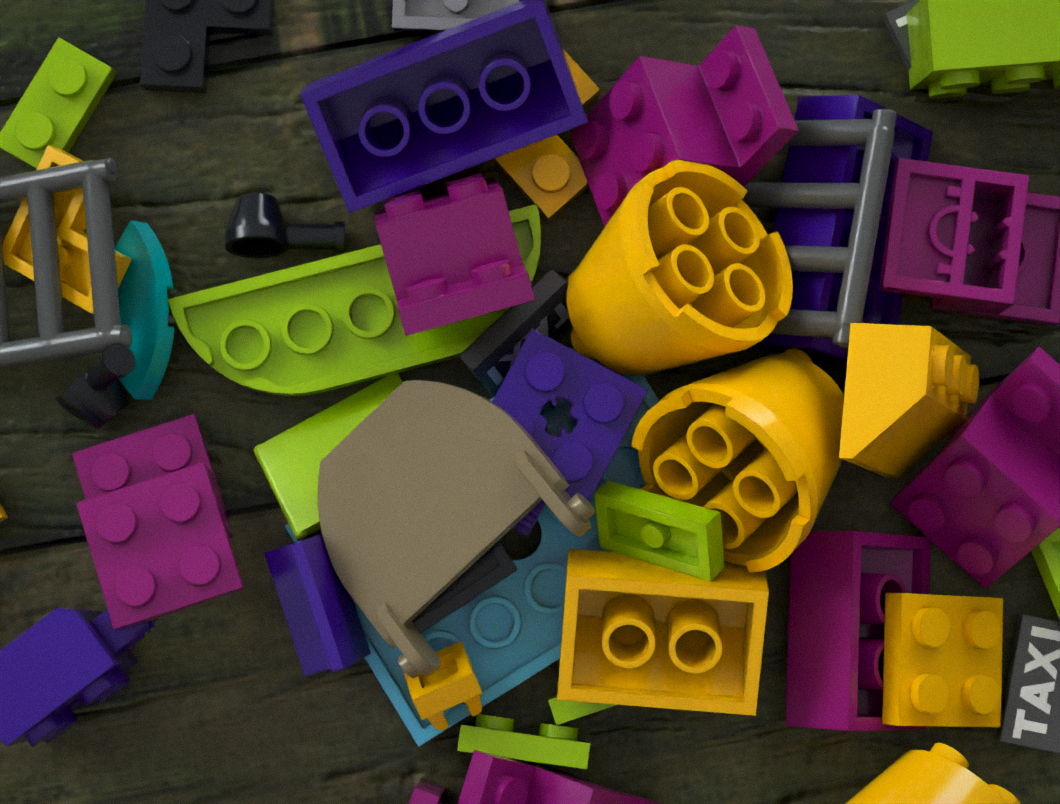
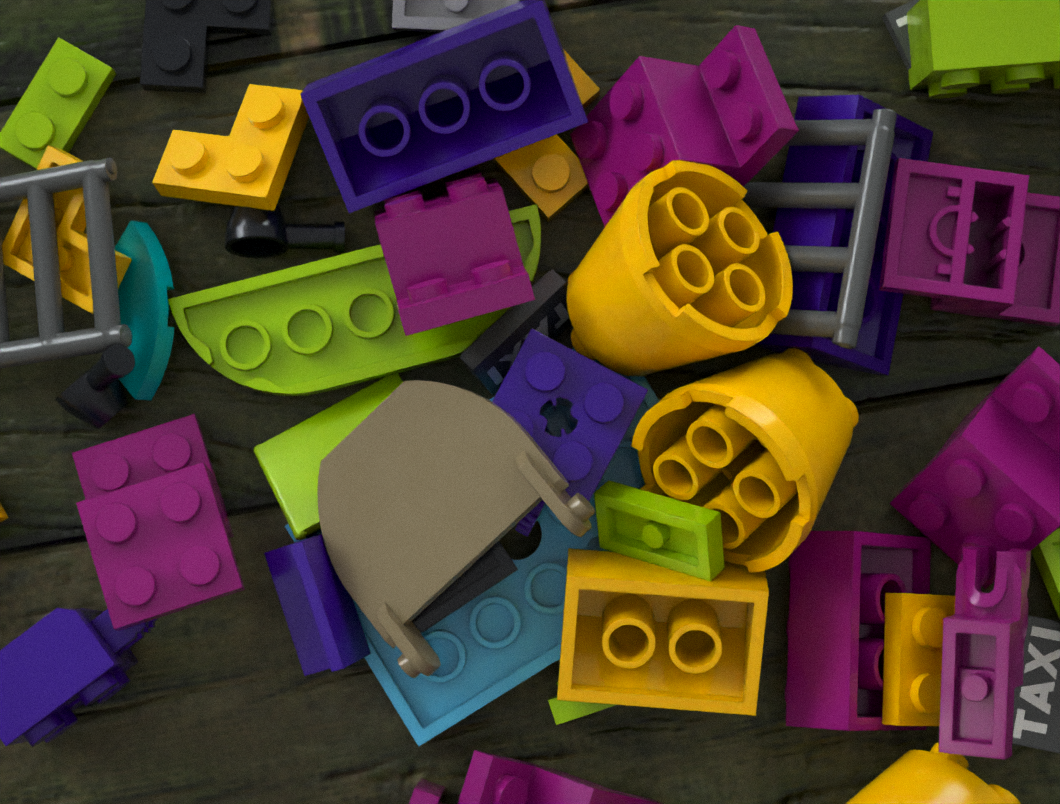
(241, 167): none -> yellow plate
(446, 687): yellow tile -> none
(553, 746): lime plate -> none
(902, 395): yellow slope -> none
(984, 653): none -> magenta plate

